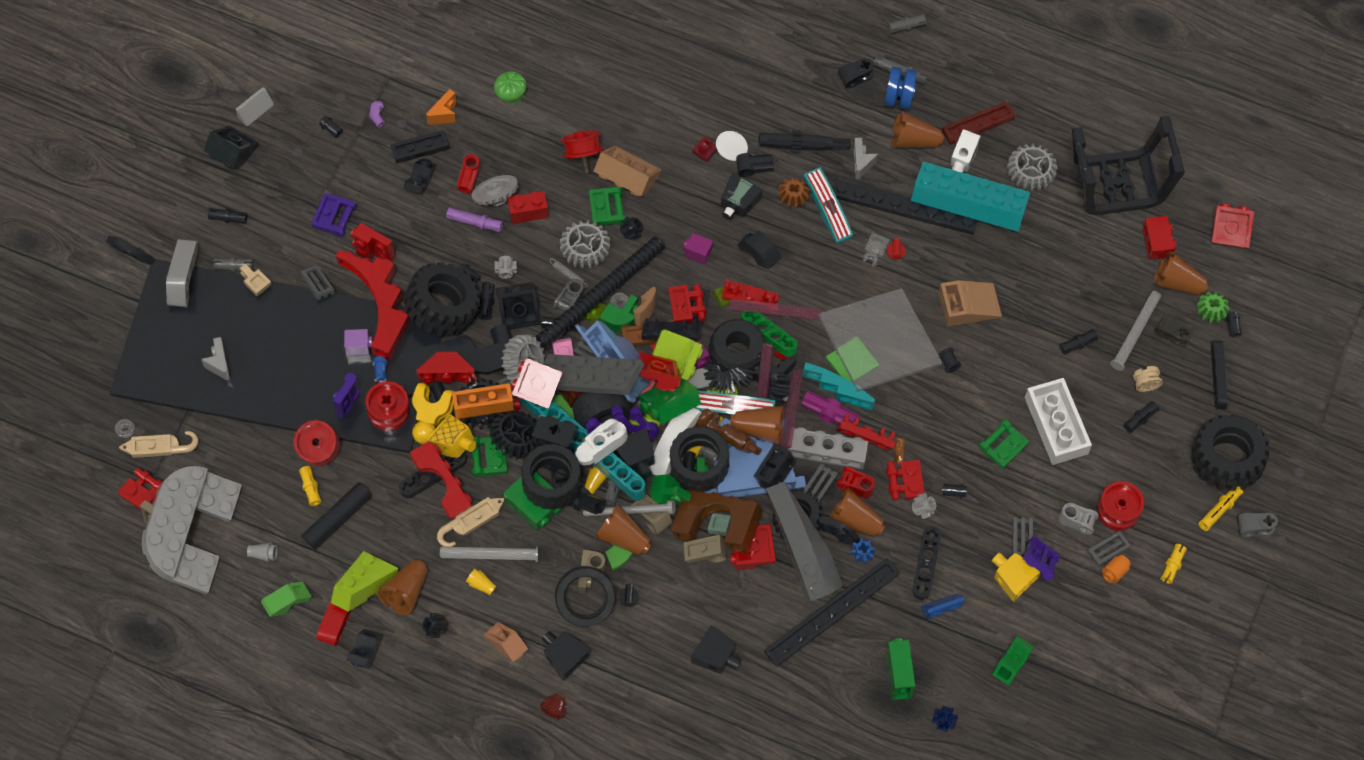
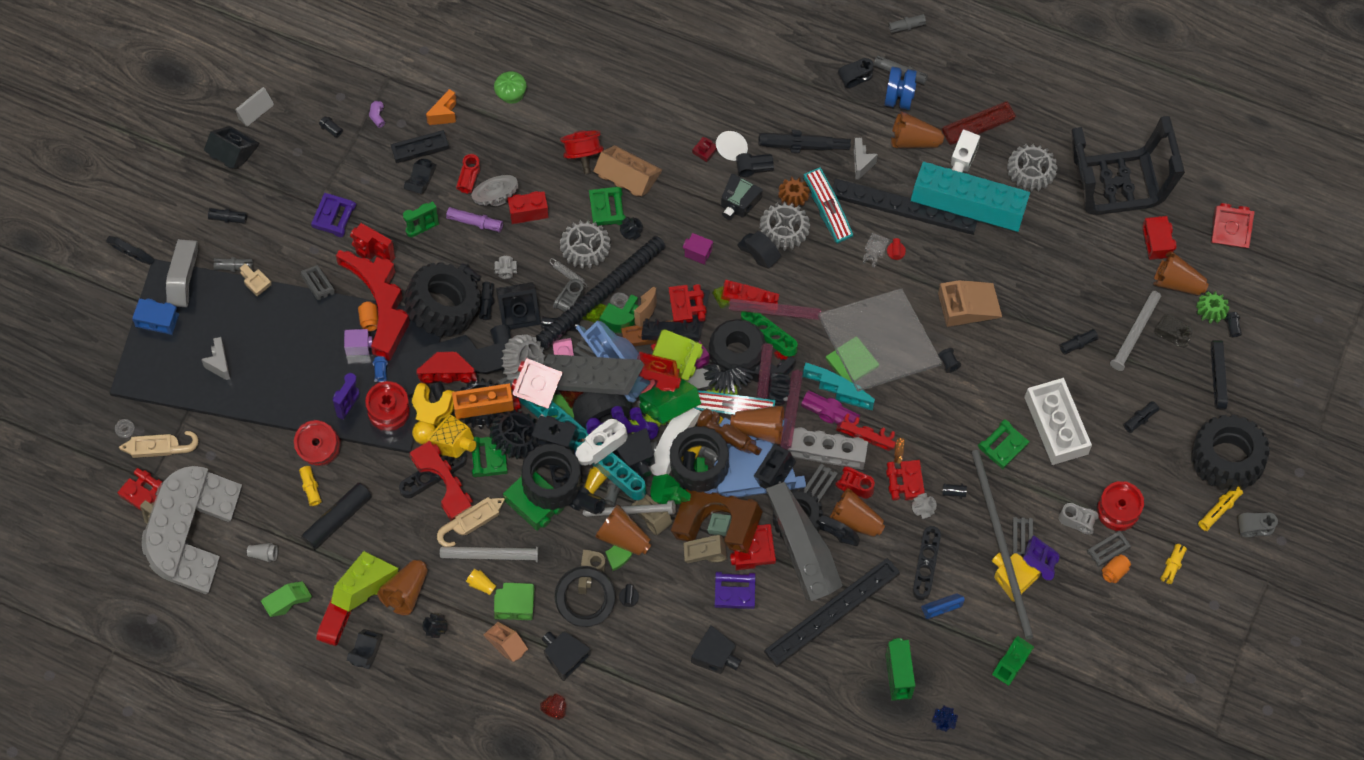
(155, 316): none -> blue brick
(368, 316): none -> orange brick
(426, 217): none -> green plate
(514, 601): none -> bright green piece
(735, 596): none -> dark purple plate
(785, 216): none -> light grey gear
(866, 547): blue gear -> none
(1002, 545): none -> dark grey piece
(1147, 379): tan wheel -> none

